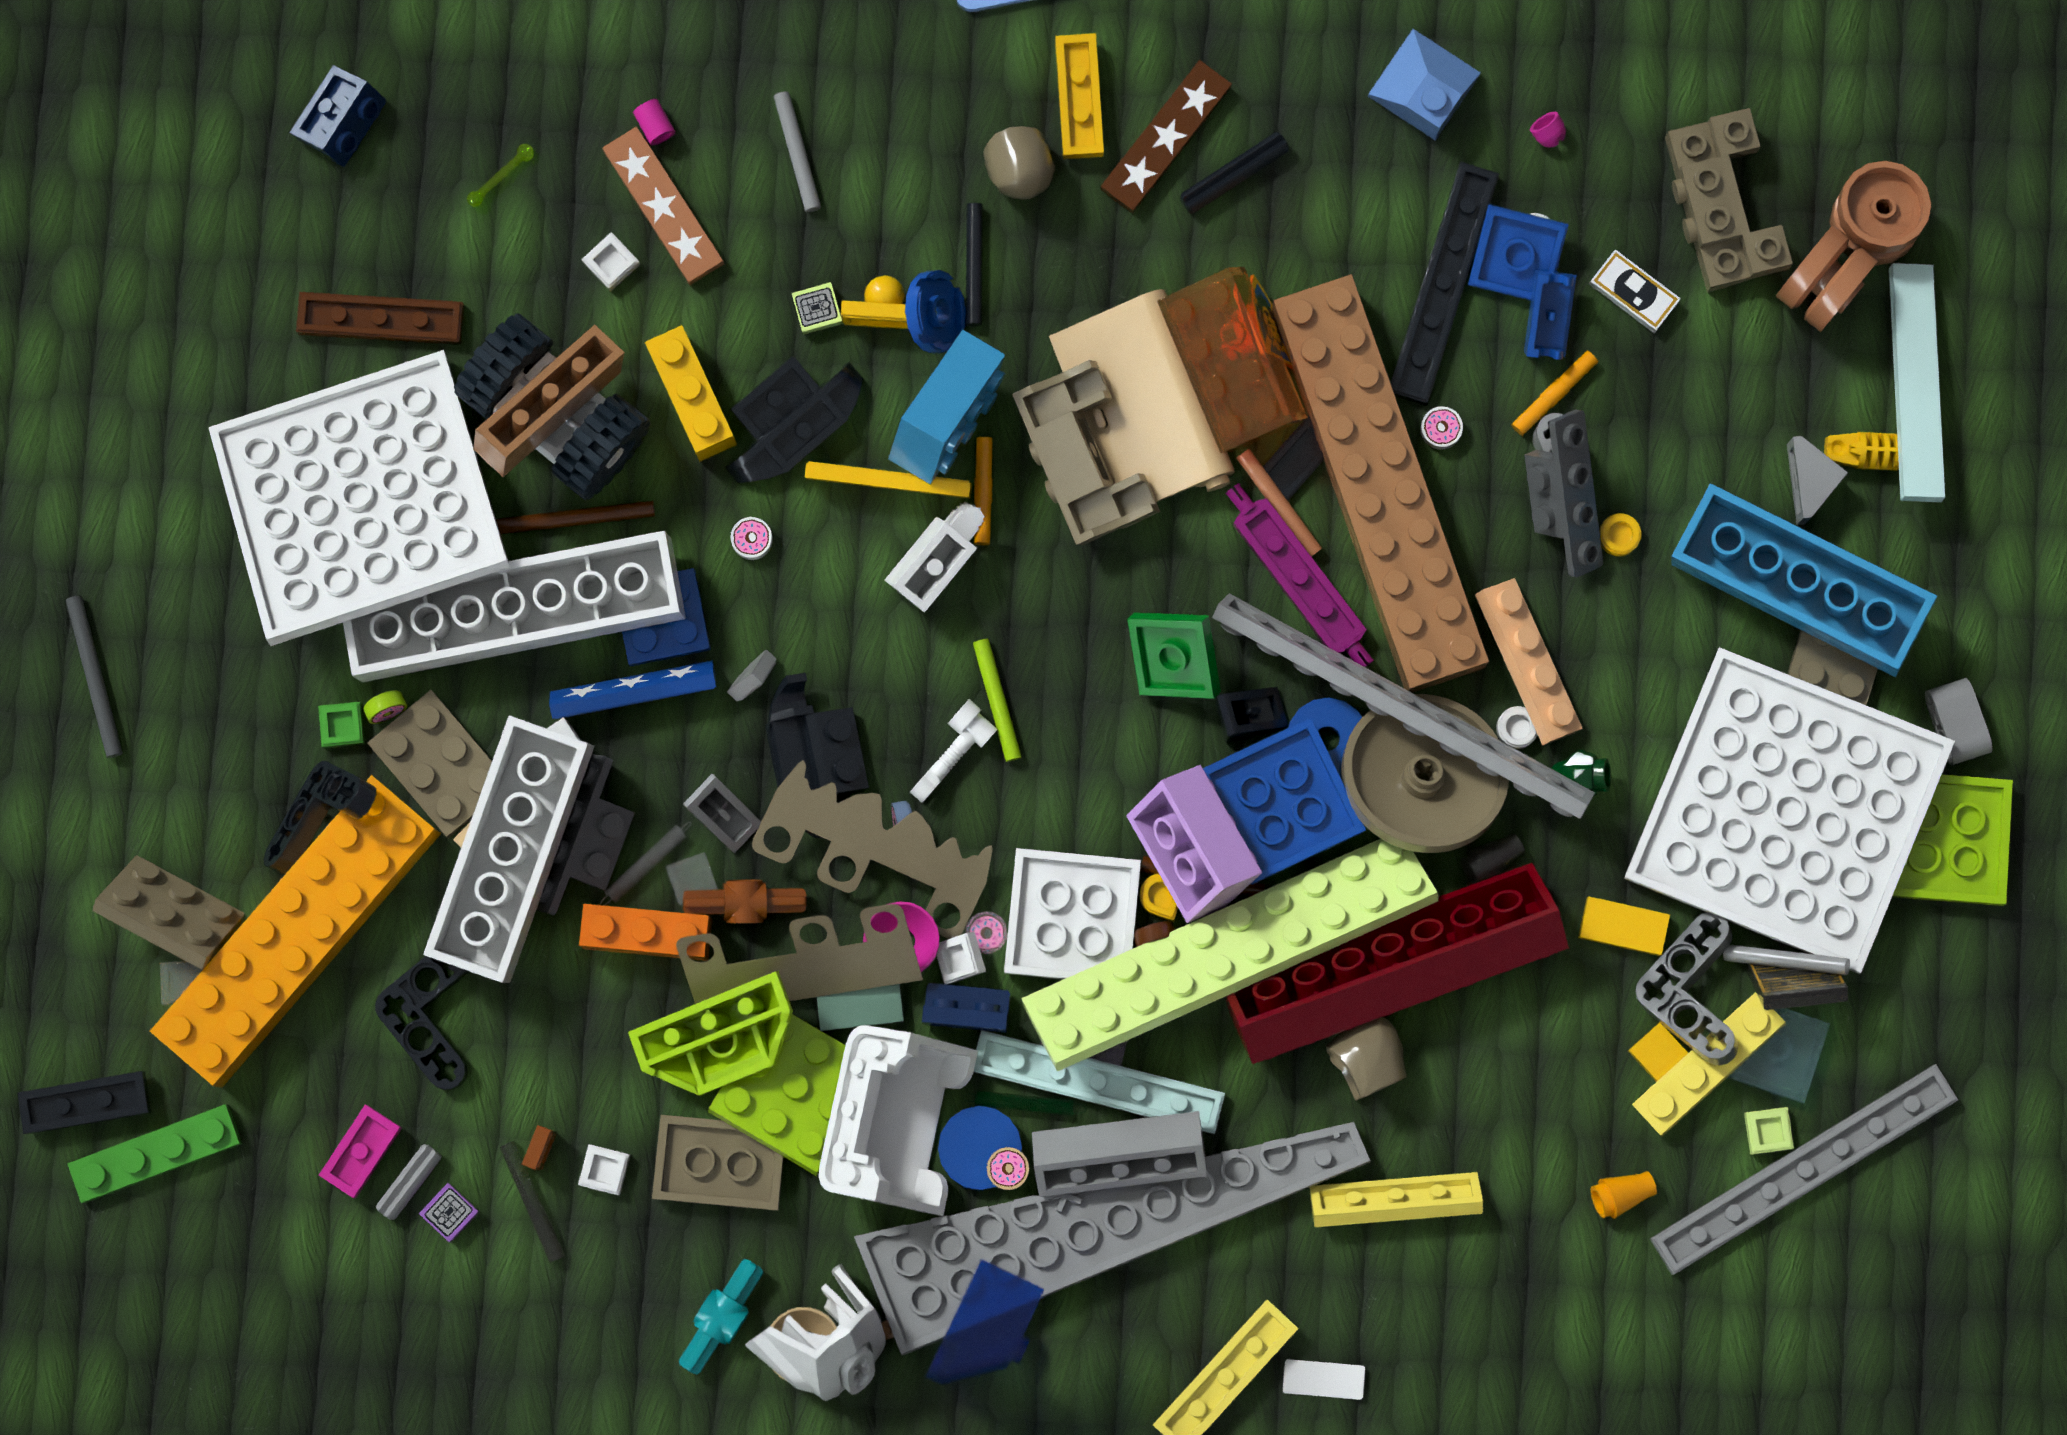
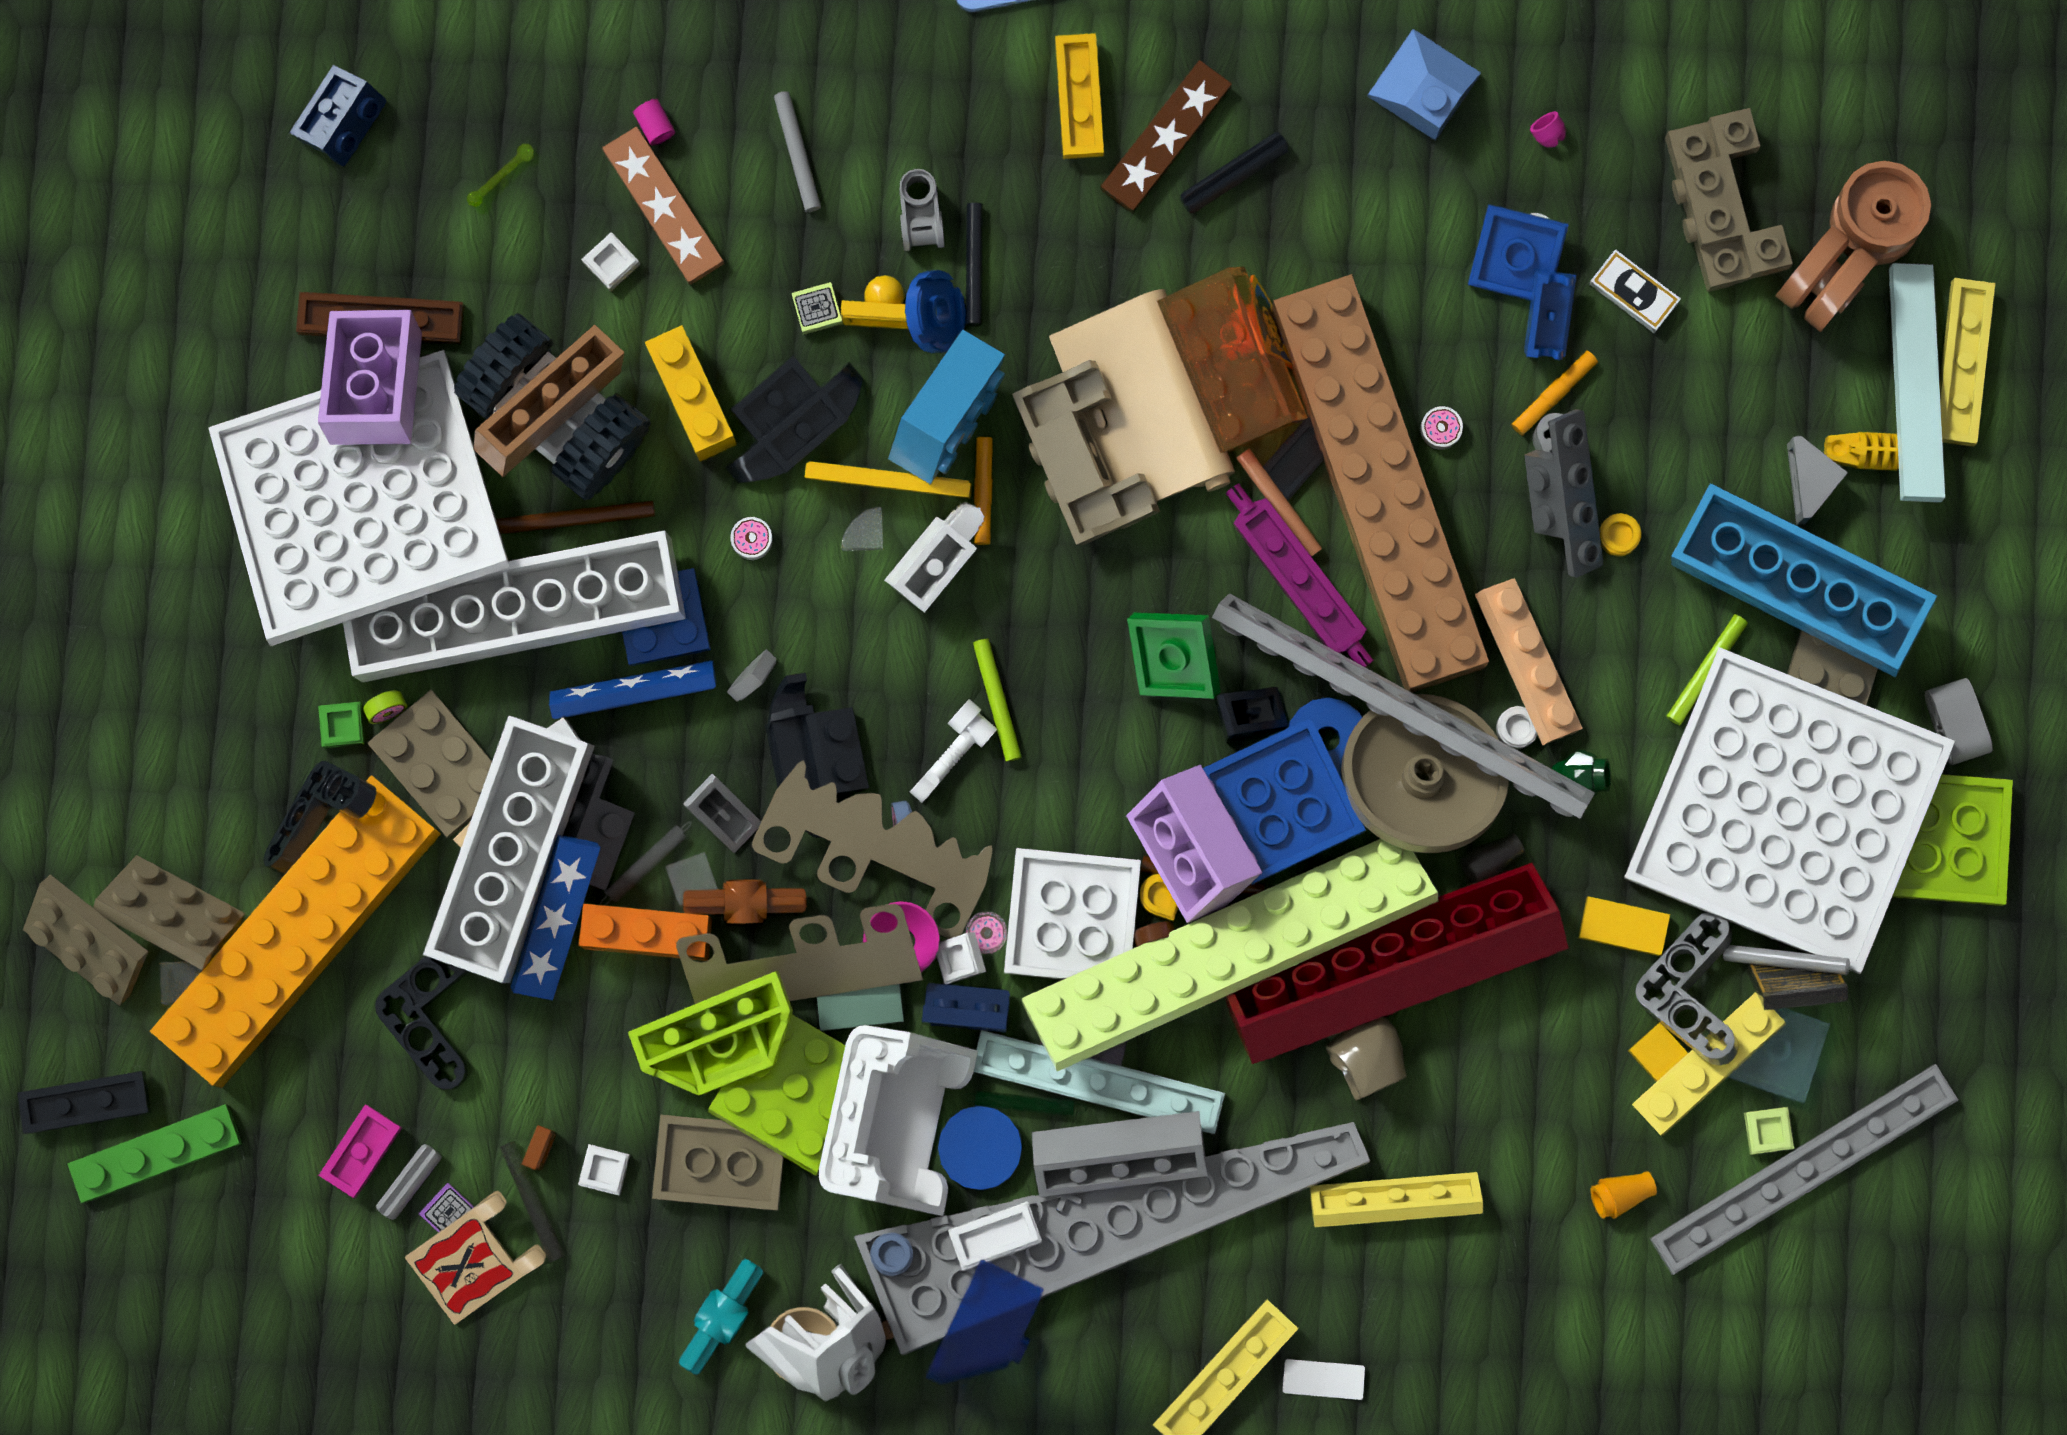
(84, 940): none -> dark tan plate
(94, 676): dark grey bar -> none
(370, 377): none -> lavender brick
(467, 1262): none -> flag
(555, 917): none -> blue tile
(865, 531): none -> clear tile
(891, 1254): none -> sand blue tile
(920, 218): none -> light grey piece
(995, 1236): none -> white tile
(1007, 1168): tile -> none
(1019, 162): dark tan piece -> none
(1443, 283): black tile -> none
(1694, 687): none -> lime bar
(1965, 359): none -> light yellow plate

